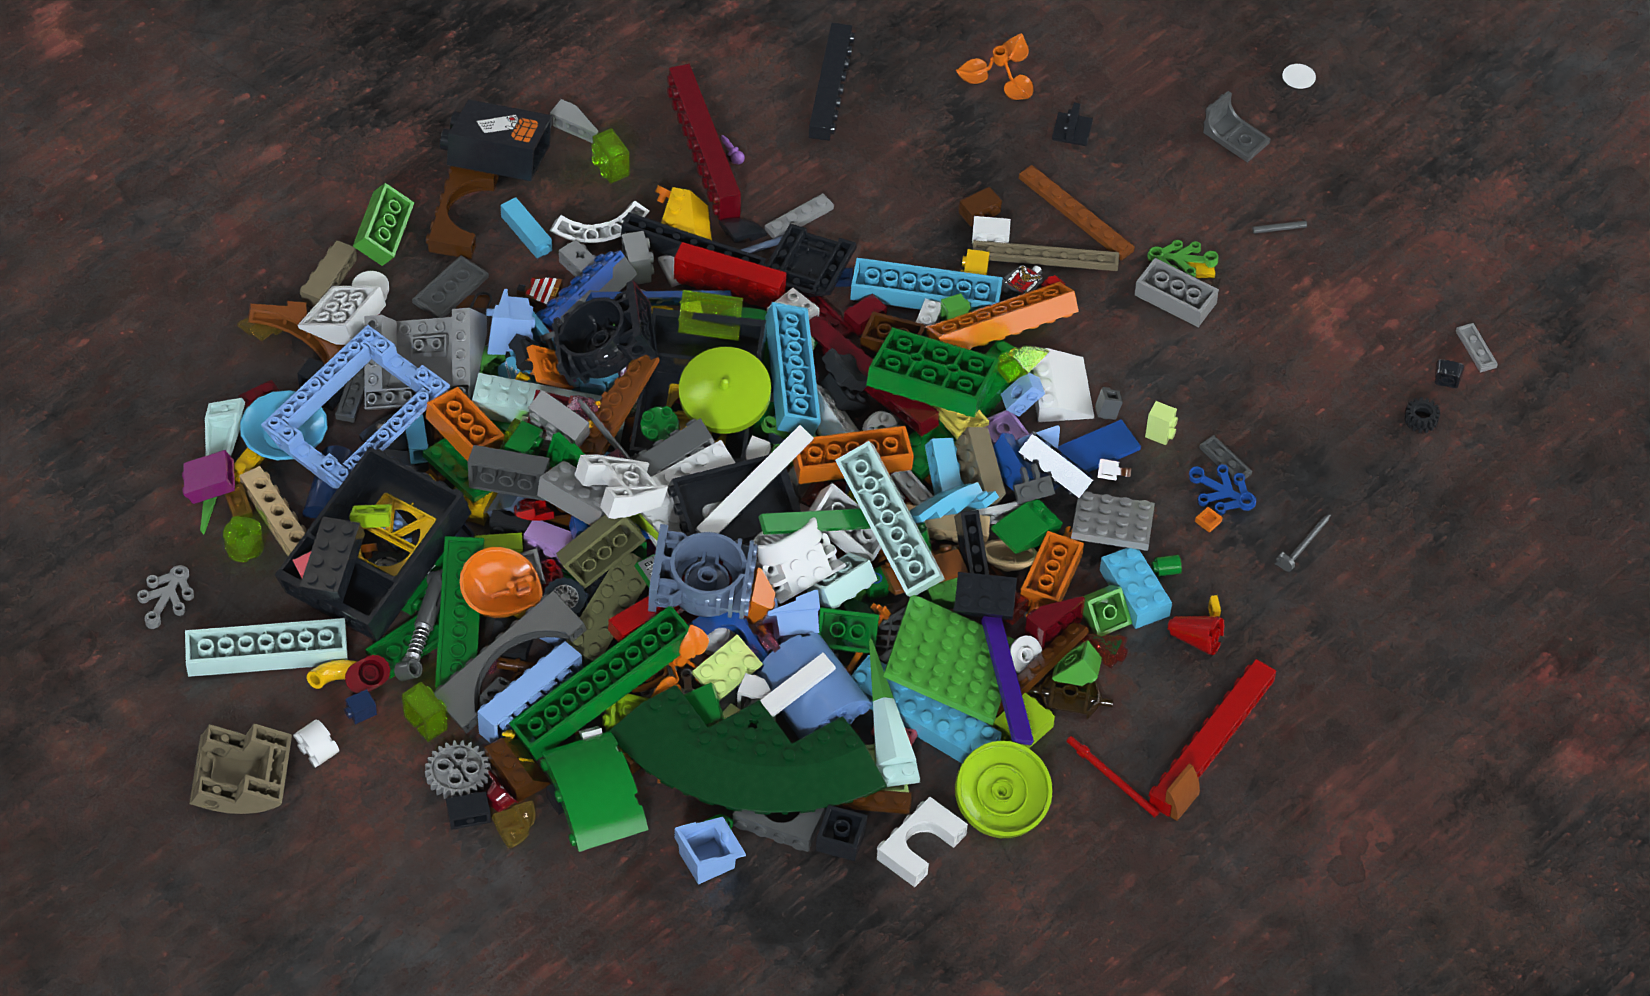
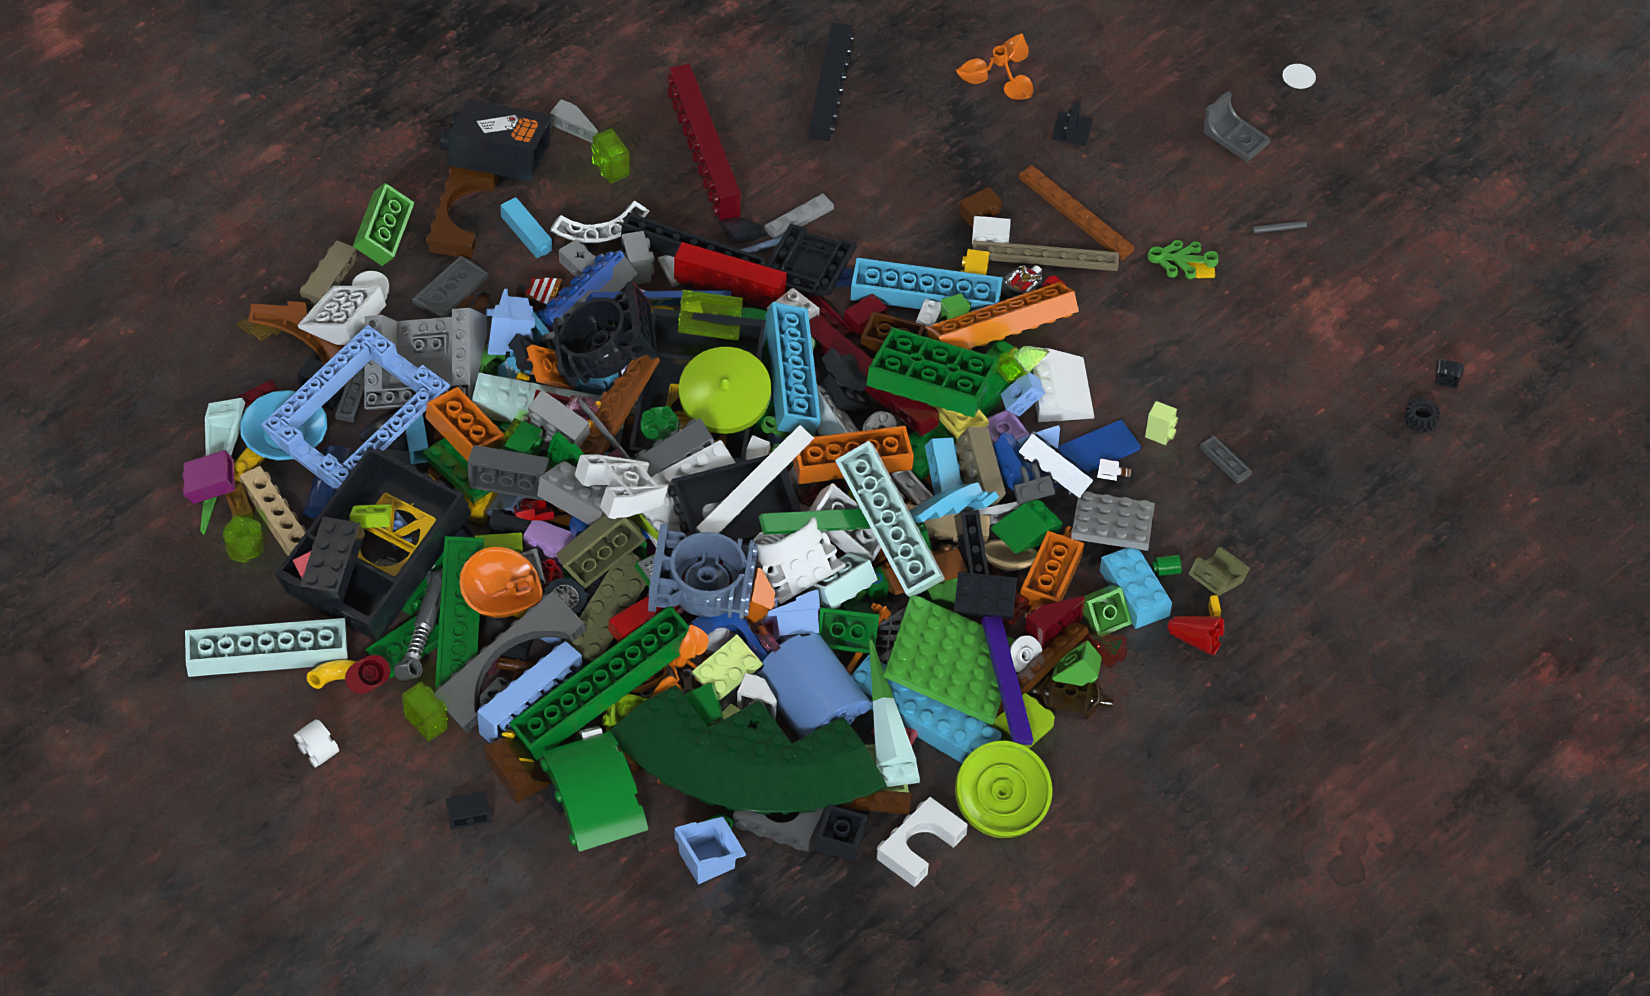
(166, 593): light grey plant -> none
(240, 770): dark tan slope -> none
(360, 707): dark blue brick -> none
(367, 550): orange tile -> none
(443, 779): light grey gear -> none
(498, 795): dark red piece -> none
(515, 823): clear yellow brick -> none
(663, 193): orange tile -> none
(687, 213): yellow wedge -> none
(737, 157): medium lavender bar -> none
(798, 684): white tile -> none
(1084, 752): red bar -> none
(1108, 403): dark grey brick -> none
(1176, 292): light grey brick -> none
(1183, 792): dark orange slope -> none
(1208, 519): orange plate -> none
(1217, 729): red brick -> none
(1219, 572): none -> olive panel
(1224, 490): blue plant -> none
(1287, 562): dark grey piece -> none
(1476, 347): light grey tile -> none

